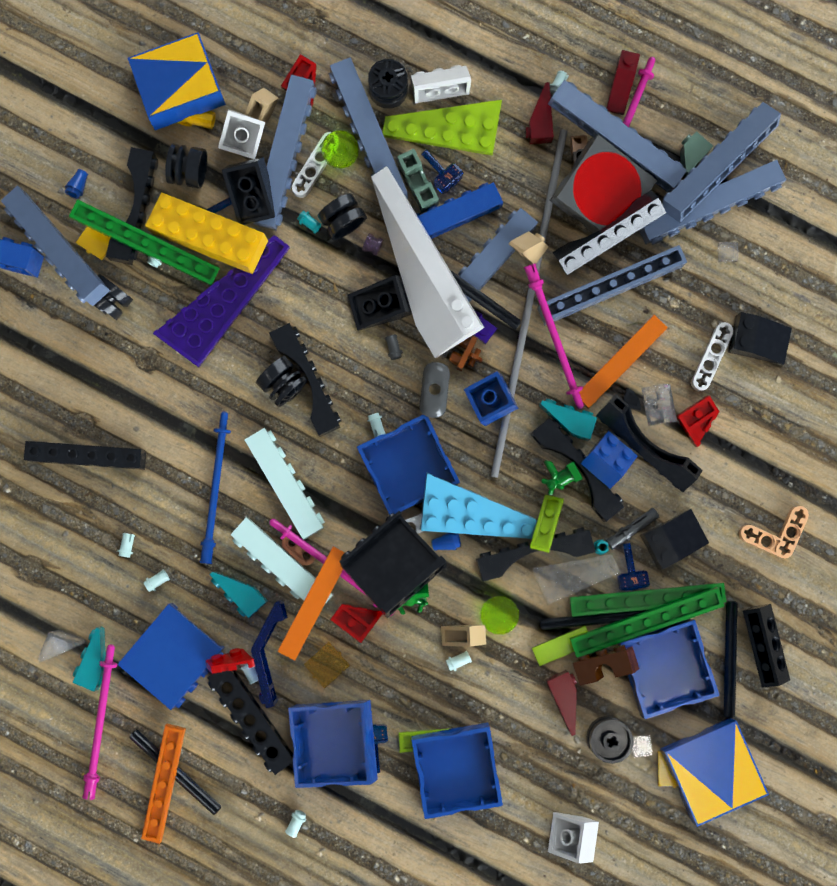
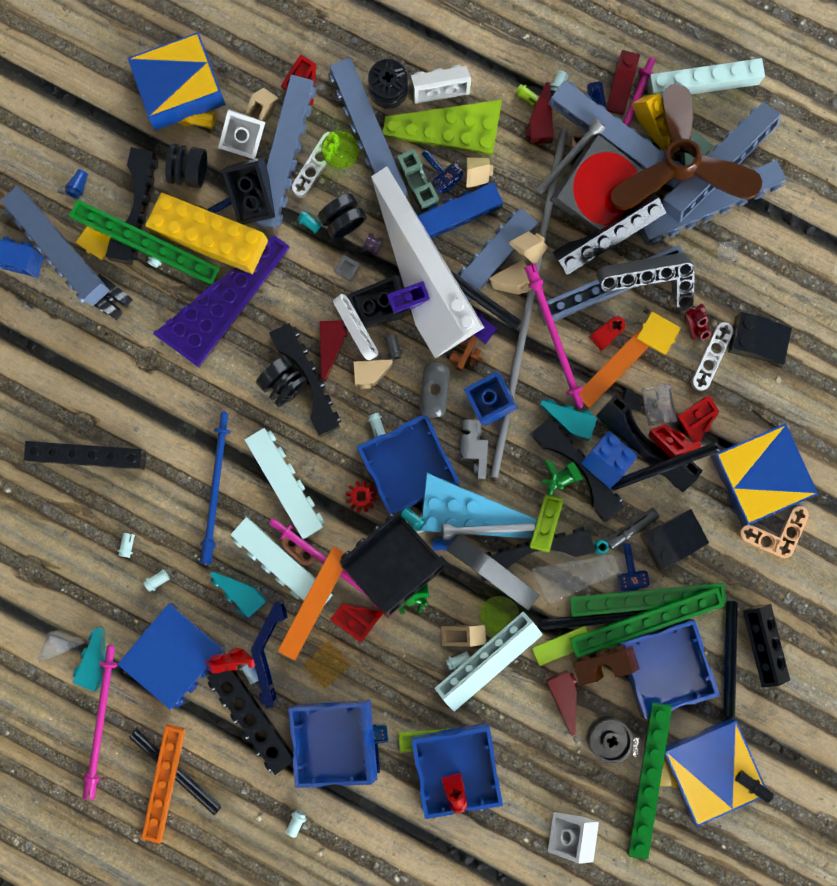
(331, 342): none -> dark red slope
(347, 268): none -> flat silver plate
(355, 327): none -> white beam
(368, 496): none -> red gear
(370, 372): none -> tan slope
(408, 297): none -> dark purple slope
(413, 519): none -> teal pin
(450, 531): none -> light grey piece
(455, 792): none -> red piece
(473, 448): none -> light grey plate
(478, 171): none -> tan slope
(488, 661): none -> light aqua brick
(493, 572): none -> beam
(511, 279): none -> tan slope
(527, 95): none -> lime pin
(595, 128): none -> light grey piece
(596, 92): none -> clear blue piece
(605, 334): none -> red piece
(649, 780): none -> green plate
(650, 271): none -> dark grey beam
(651, 116): none -> yellow slope
(658, 333): none -> yellow piece
(667, 465): none -> black axle
(672, 441): none -> red wing
(697, 323): none -> dark red hips
(710, 77): none -> light aqua brick
(719, 173): none -> reddish brown piece
(754, 786): none -> black axle
(764, 475): none -> tile

